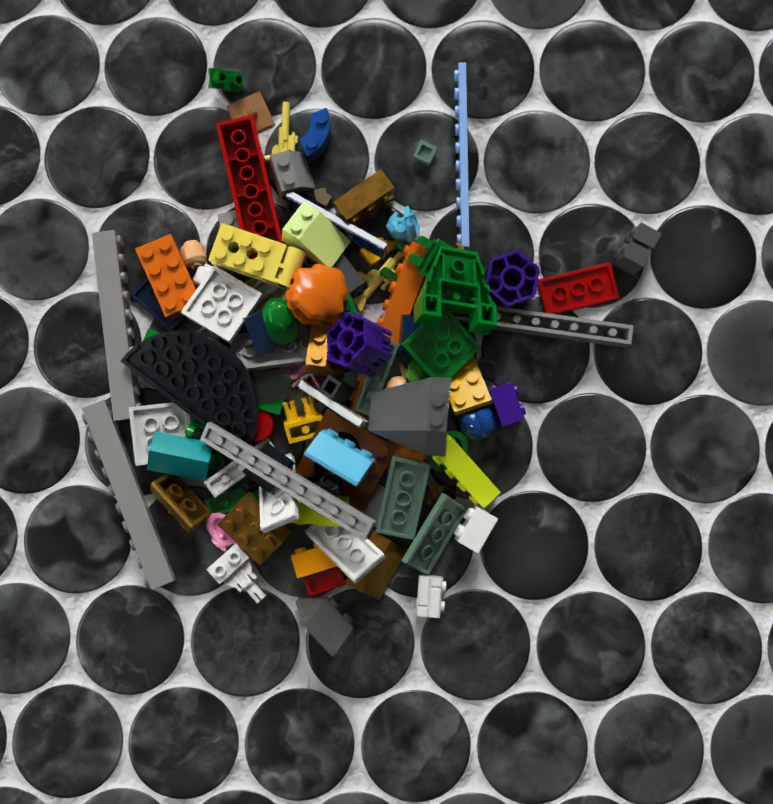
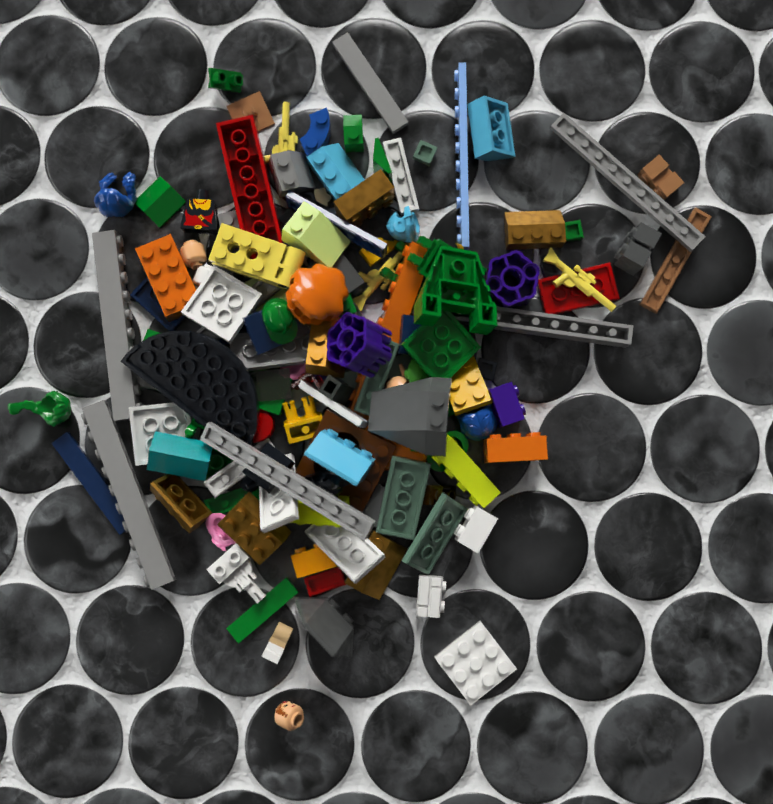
(52, 408): none -> green hair
(89, 478): none -> dark blue tile
(112, 202): none -> blue hair
(160, 202): none -> green slope
(200, 215): none -> torso
(262, 610): none -> green tile
(277, 643): none -> leg
(289, 715): none -> light nougat head
(334, 170): none -> medium azure slope
(353, 133): none -> green slope
(370, 83): none -> light grey tile
(380, 160): none -> green slope
(400, 175): none -> white plate
(475, 663): none -> white plate
(490, 129): none -> medium azure slope
(515, 448): none -> orange brick
(534, 230): none -> pearl gold slope
(574, 231): none -> green tile
(581, 280): none -> light yellow piece
(627, 182): none -> light grey plate
(660, 177): none -> medium nougat brick
(672, 266): none -> medium nougat tile

